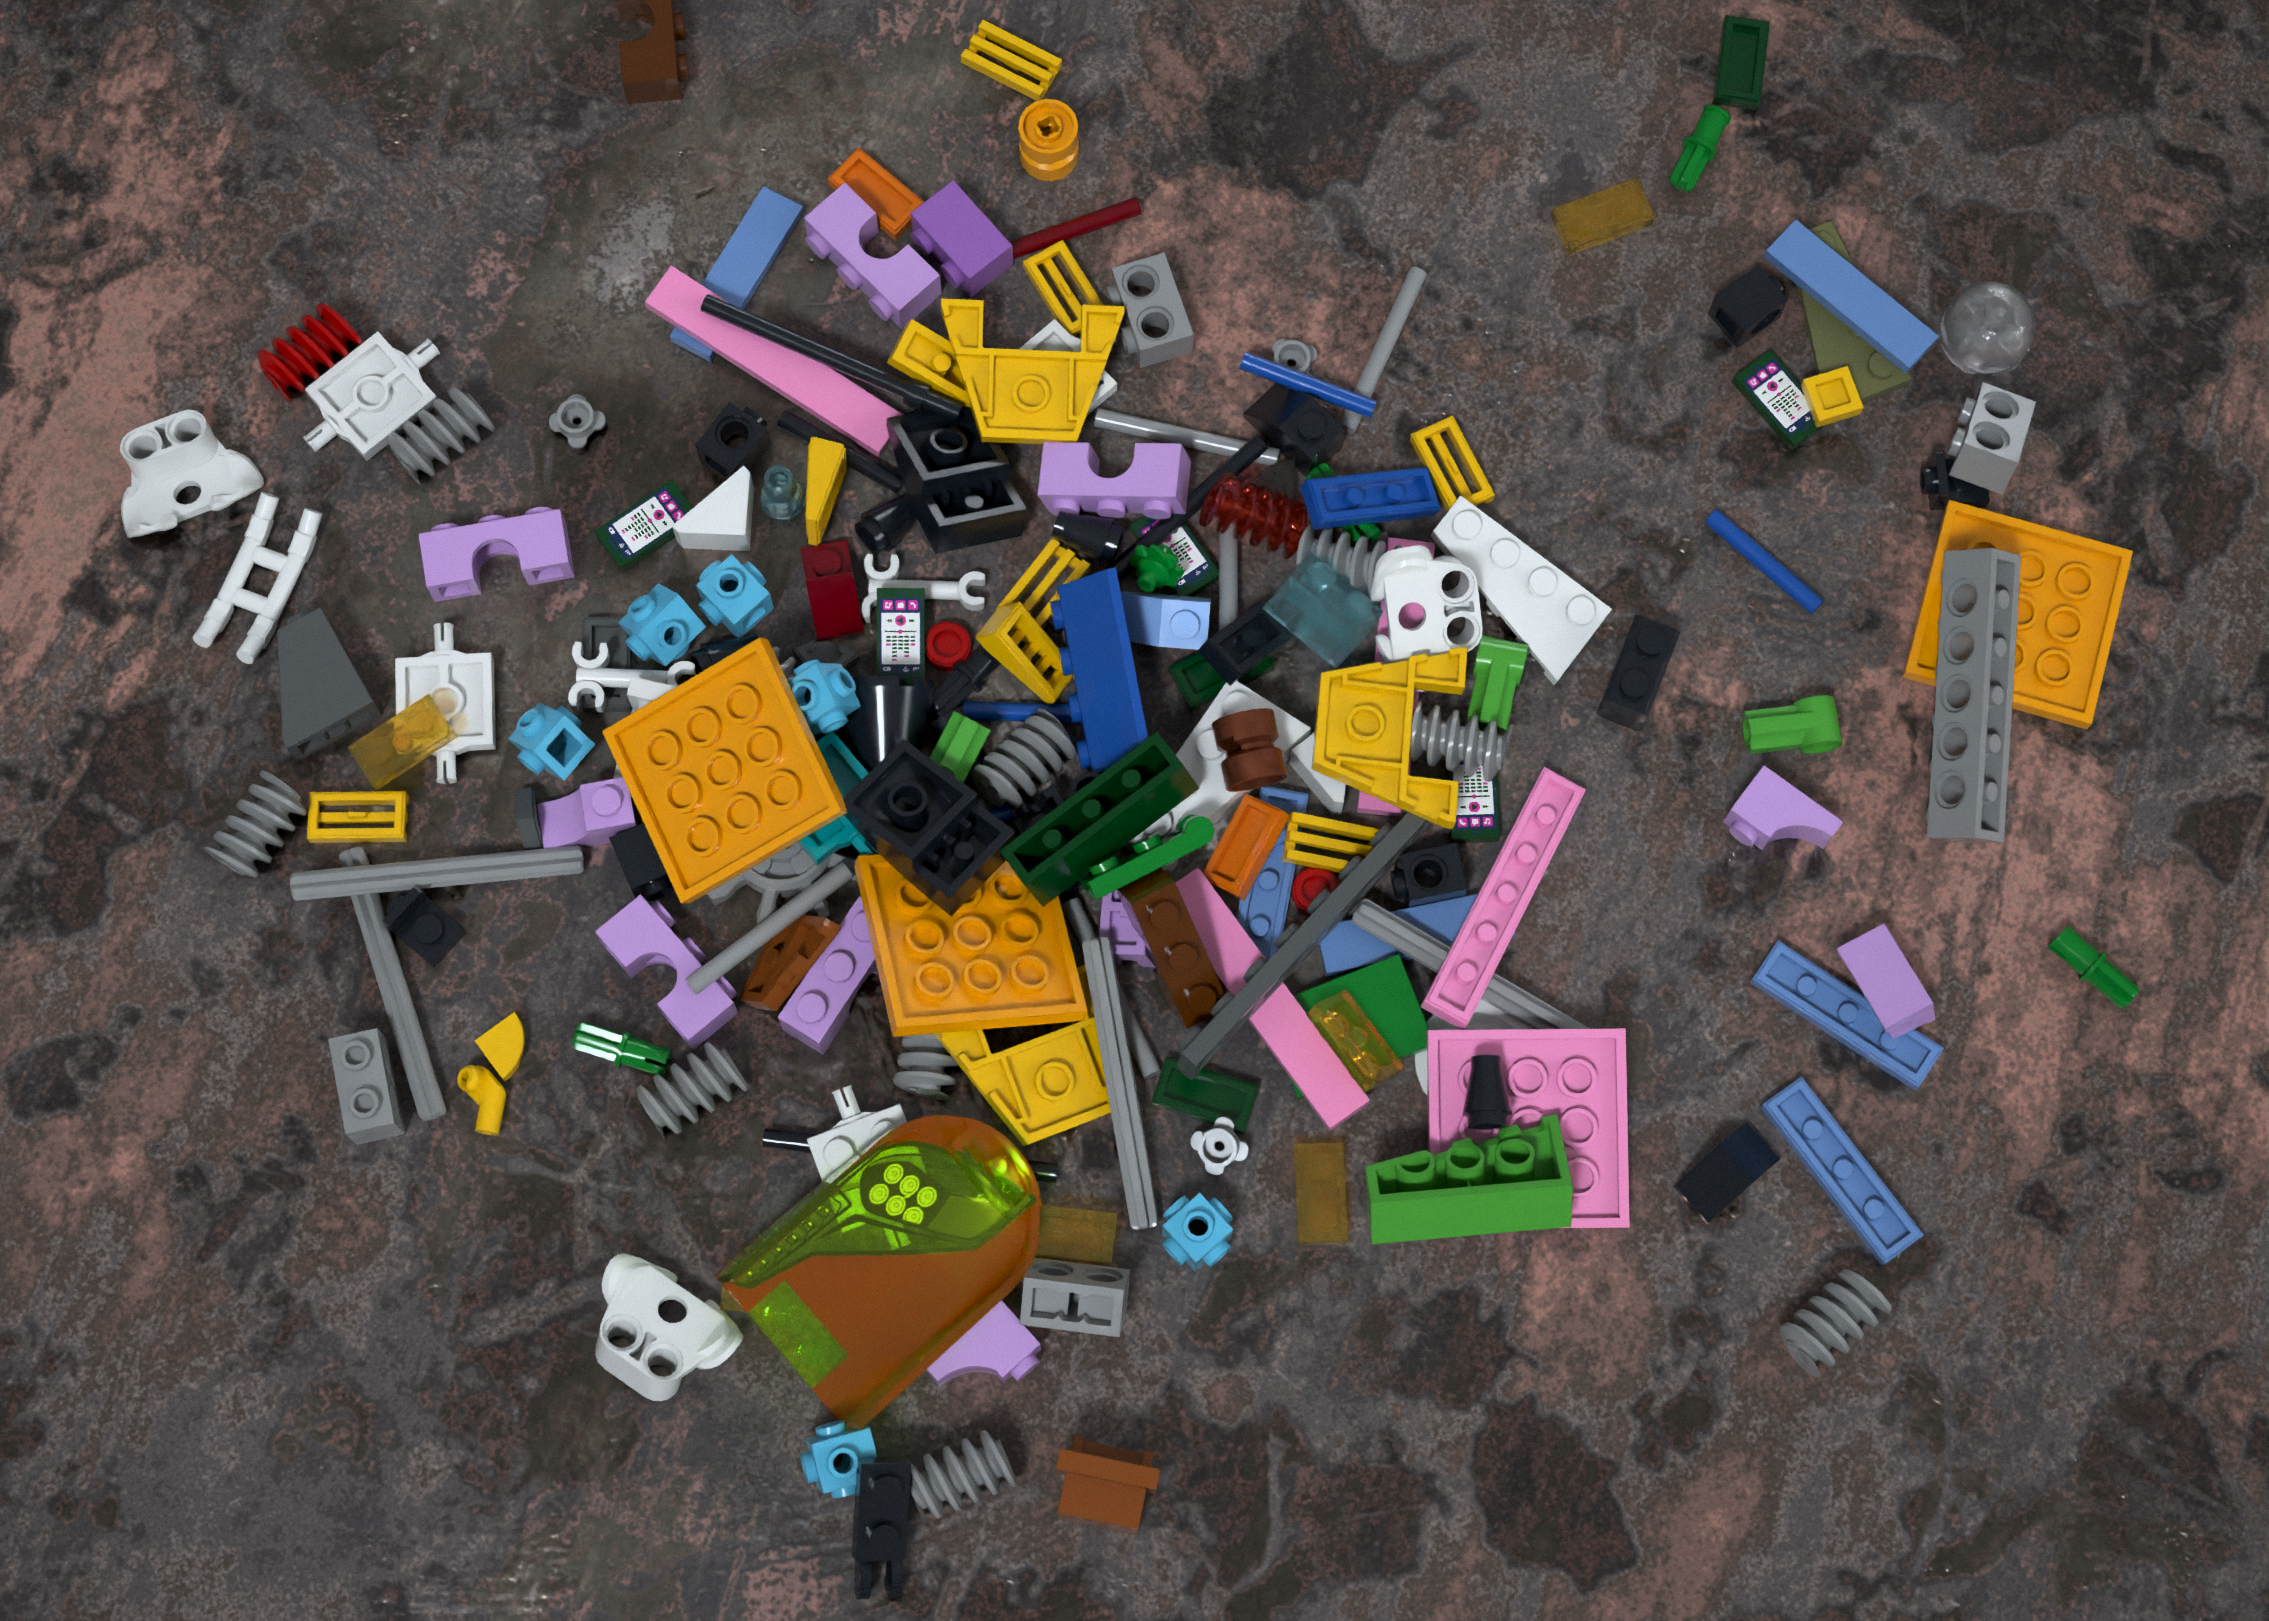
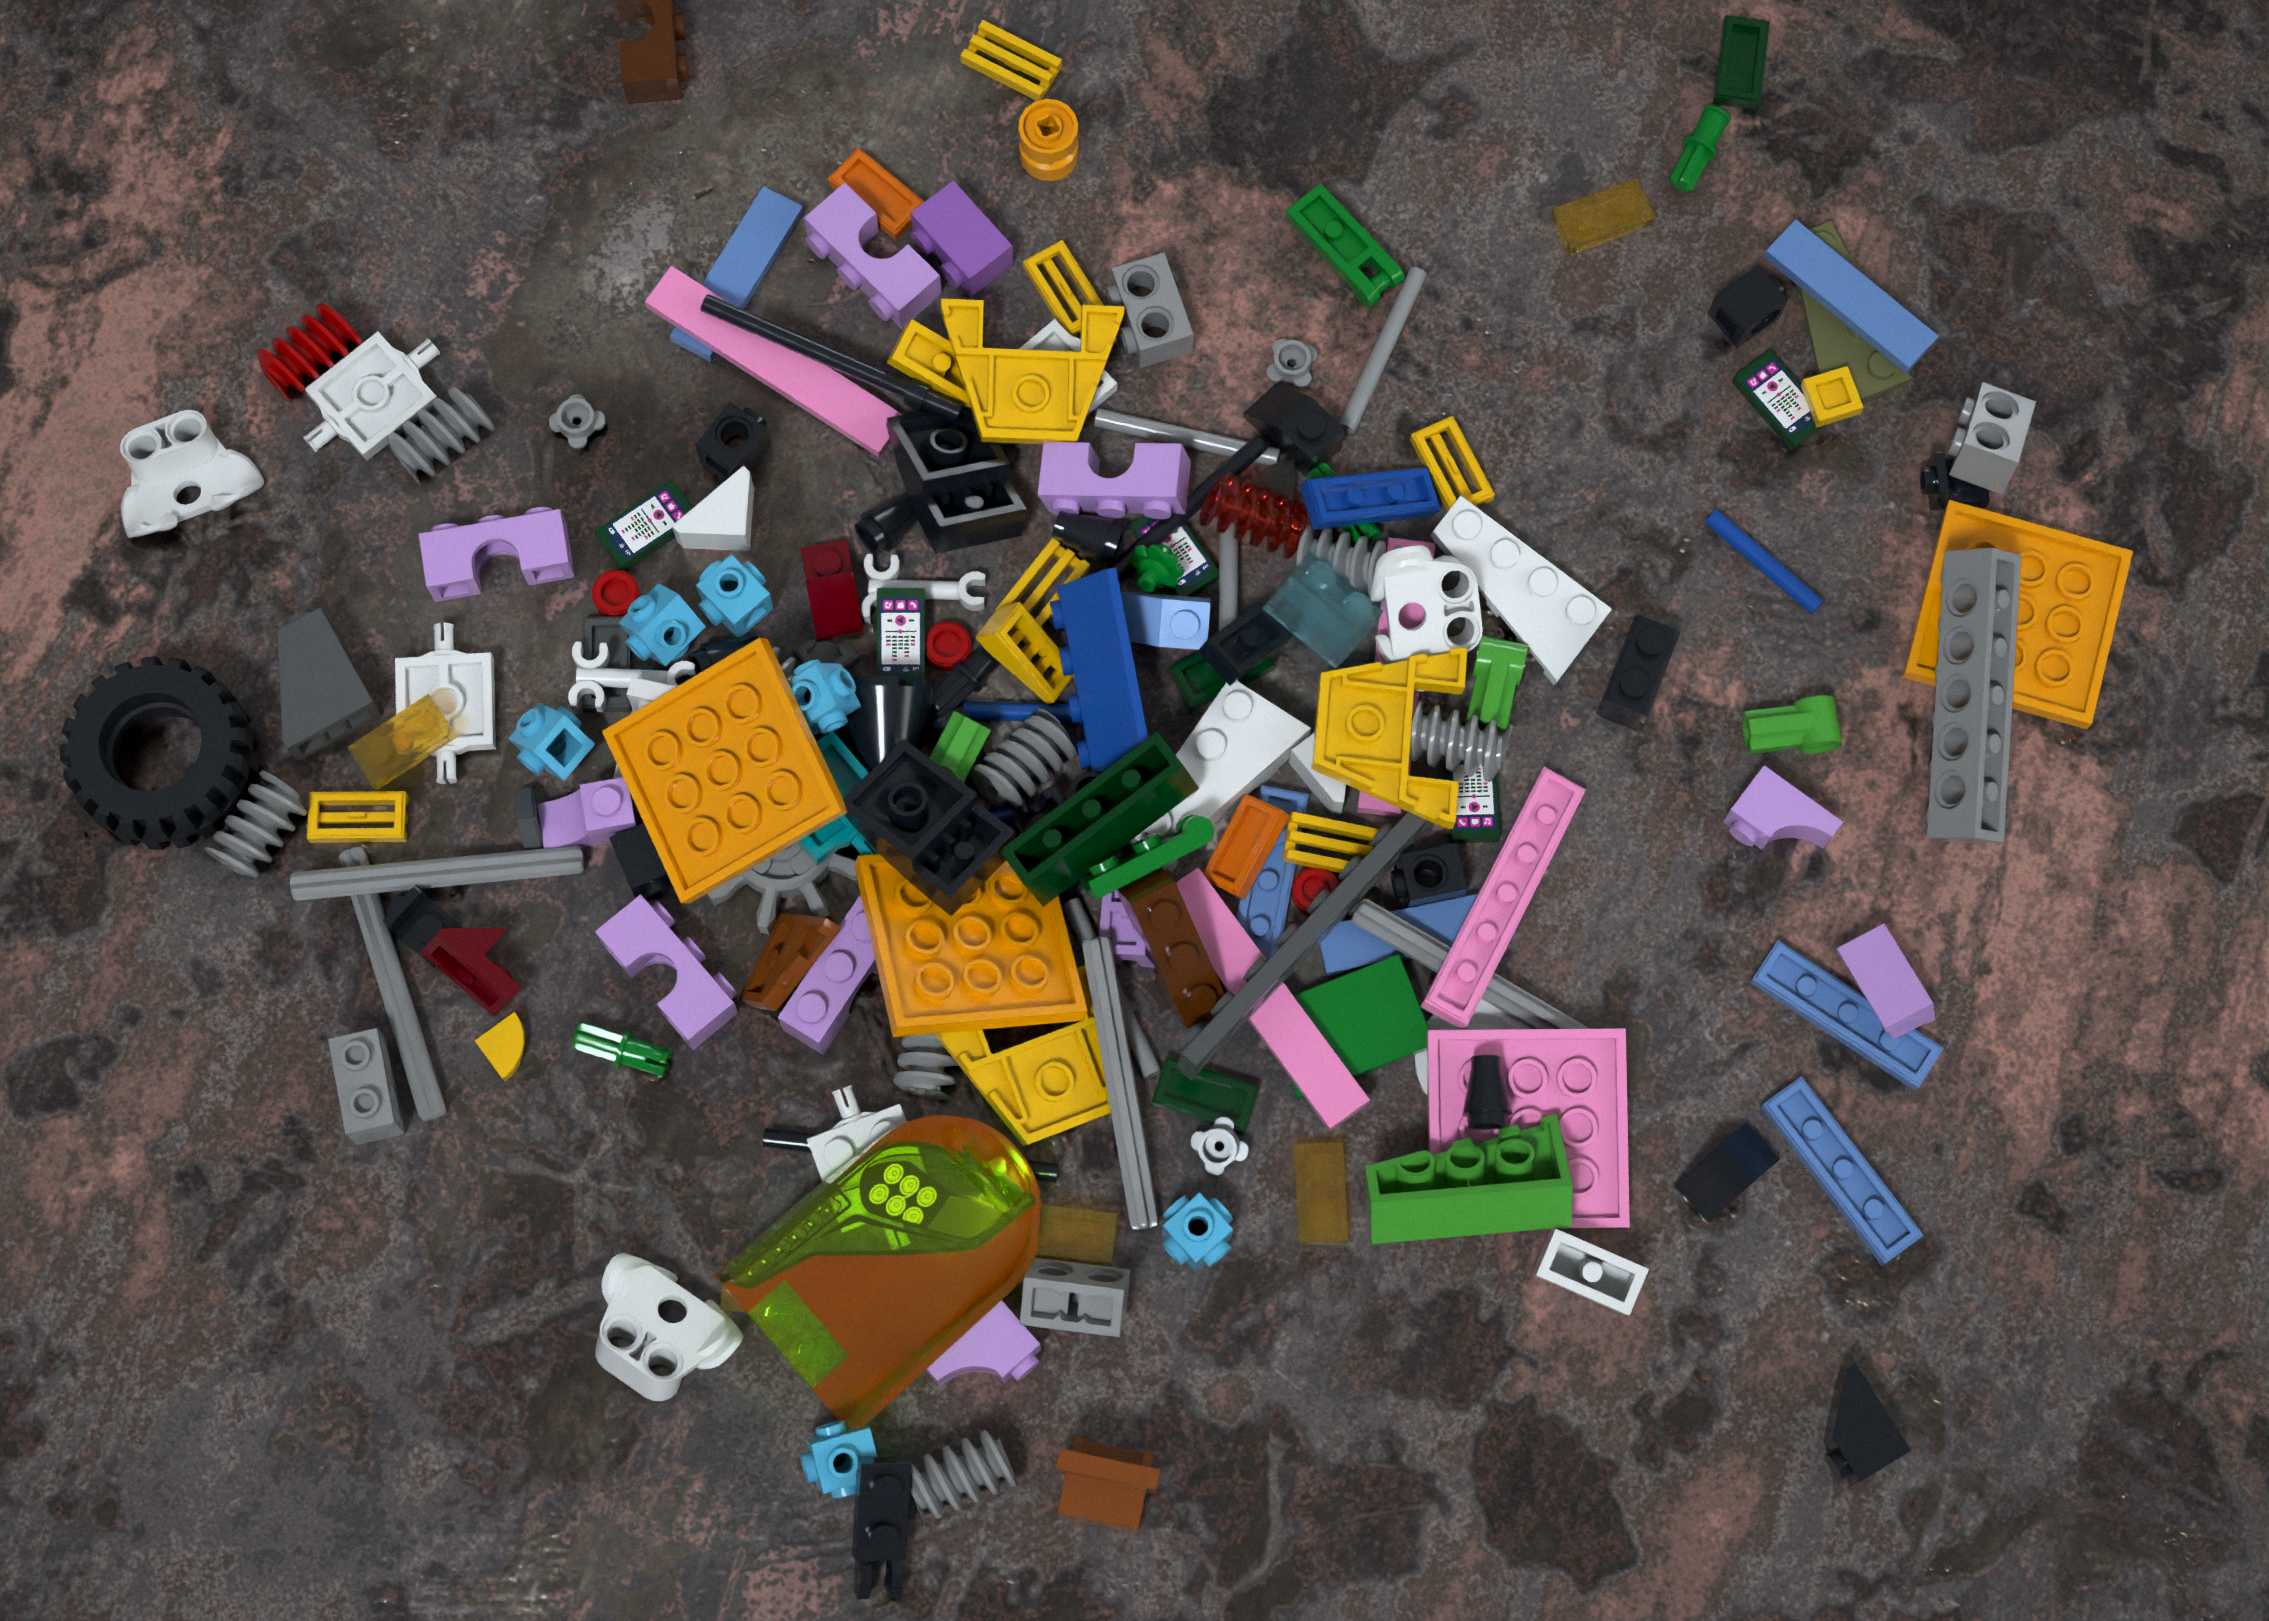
(119, 710): none -> black tyre
(250, 553): white piece -> none
(463, 959): none -> dark red slope
(488, 1095): yellow arm -> none
(614, 593): none -> red tile
(691, 1089): light grey piece -> none
(769, 928): light grey bar -> none
(781, 493): clear light blue cone -> none
(824, 480): yellow slope -> none
(854, 458): black bar -> none
(1075, 227): dark red bar -> none
(1249, 749): copper wheel -> none
(1307, 384): blue bar -> none
(1344, 244): none -> green plate
(1355, 1041): clear yellow plate -> none
(1590, 1271): none -> white brick
(1831, 1320): light grey piece -> none
(1859, 1430): none -> black slope
(1987, 328): clear cylinder -> none
(2094, 967): green axle -> none

